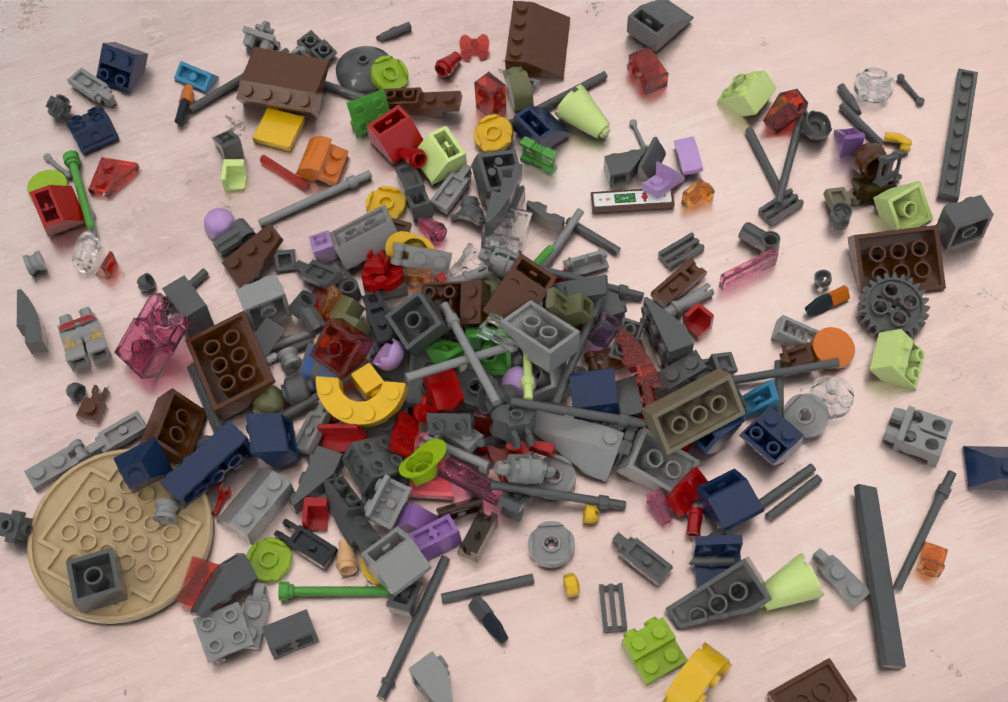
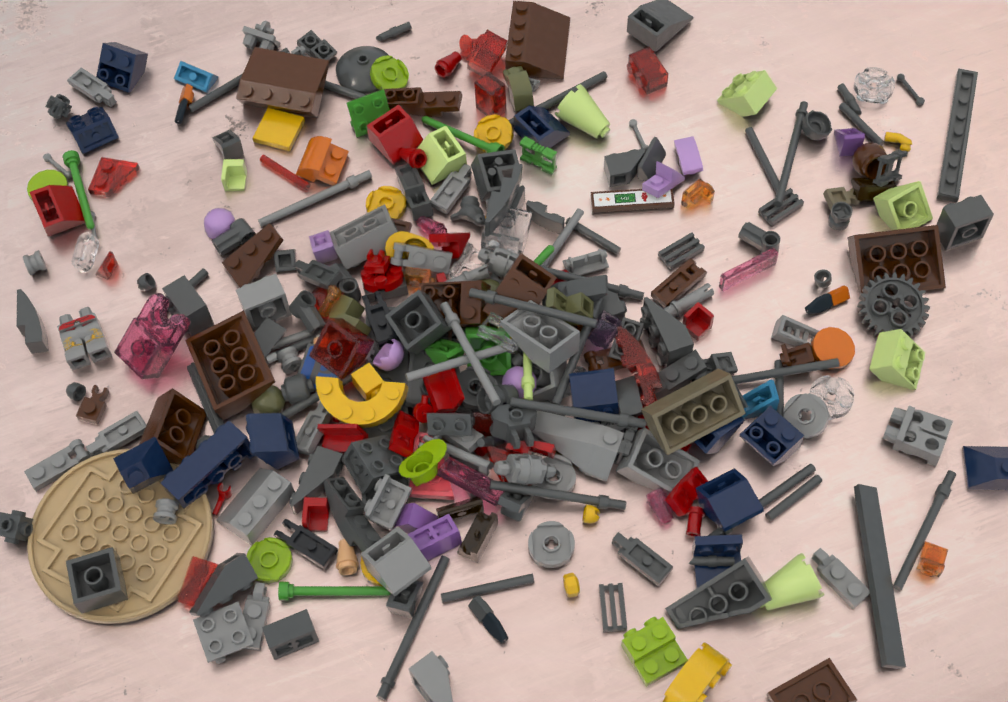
(451, 242): none -> red slope
(487, 53): none -> clear red brick
(489, 147): none -> bright green piece
(492, 297): none -> dark grey bar
(785, 110): clear red slope -> none

